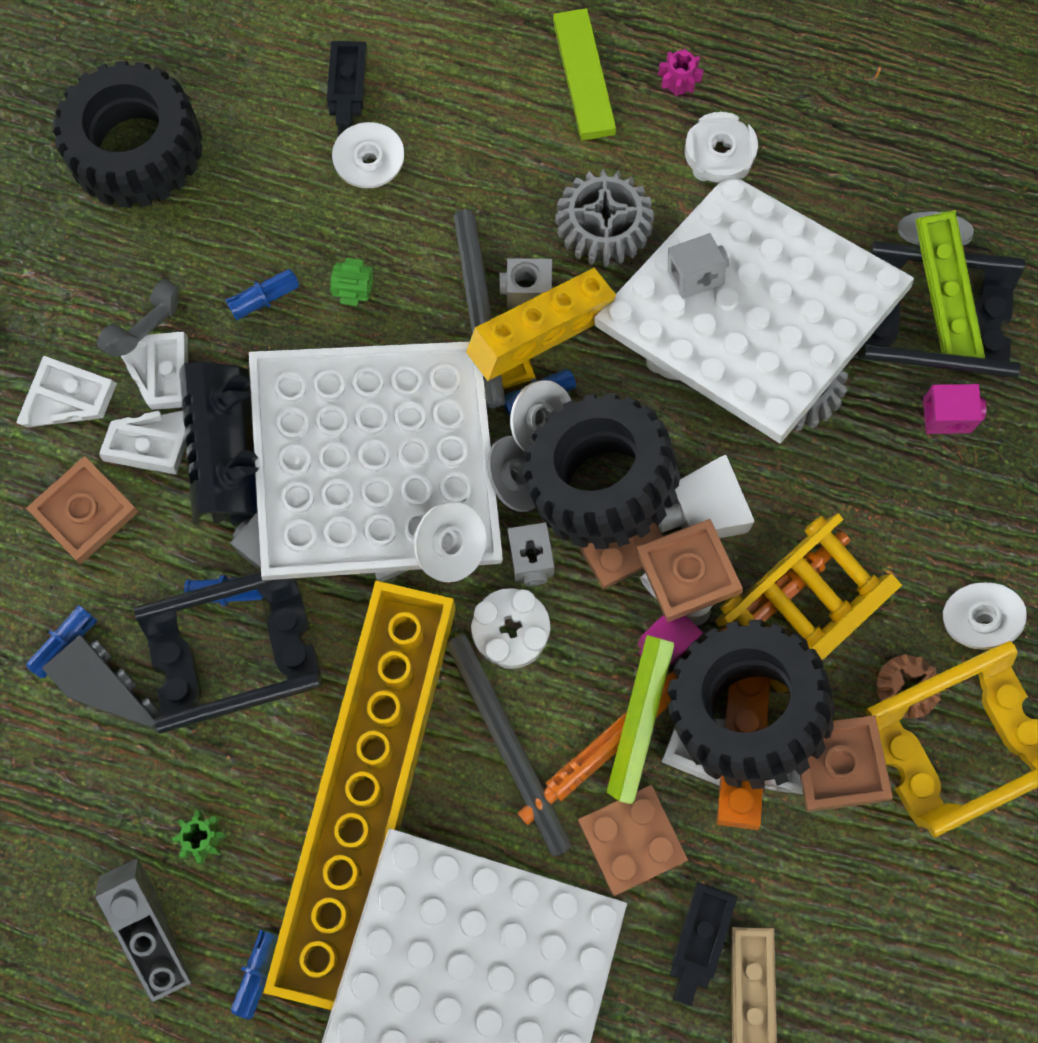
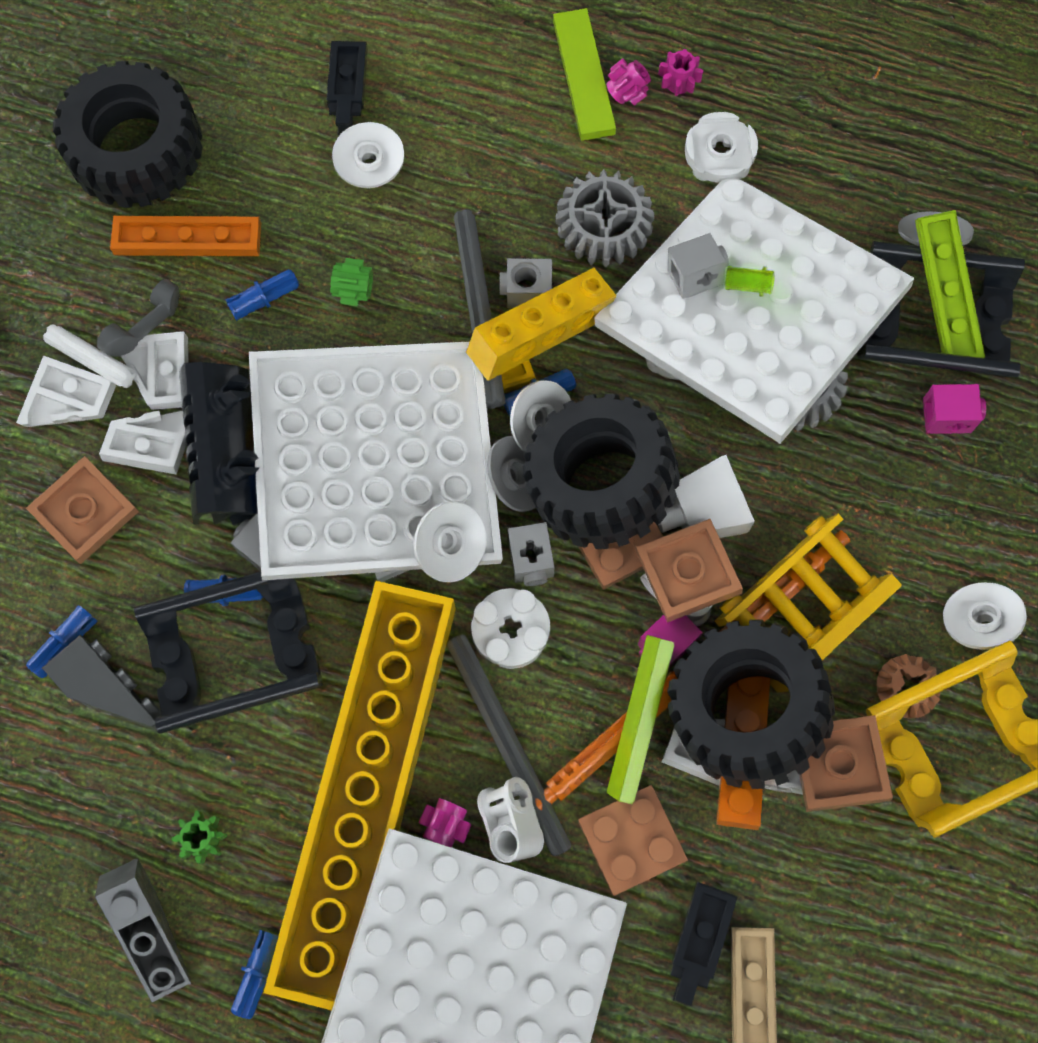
(89, 356): none -> white axle
(185, 236): none -> orange plate
(445, 823): none -> dark pink gear
(511, 823): none -> white piece
(628, 82): none -> dark pink gear
(750, 280): none -> clear neon green pin

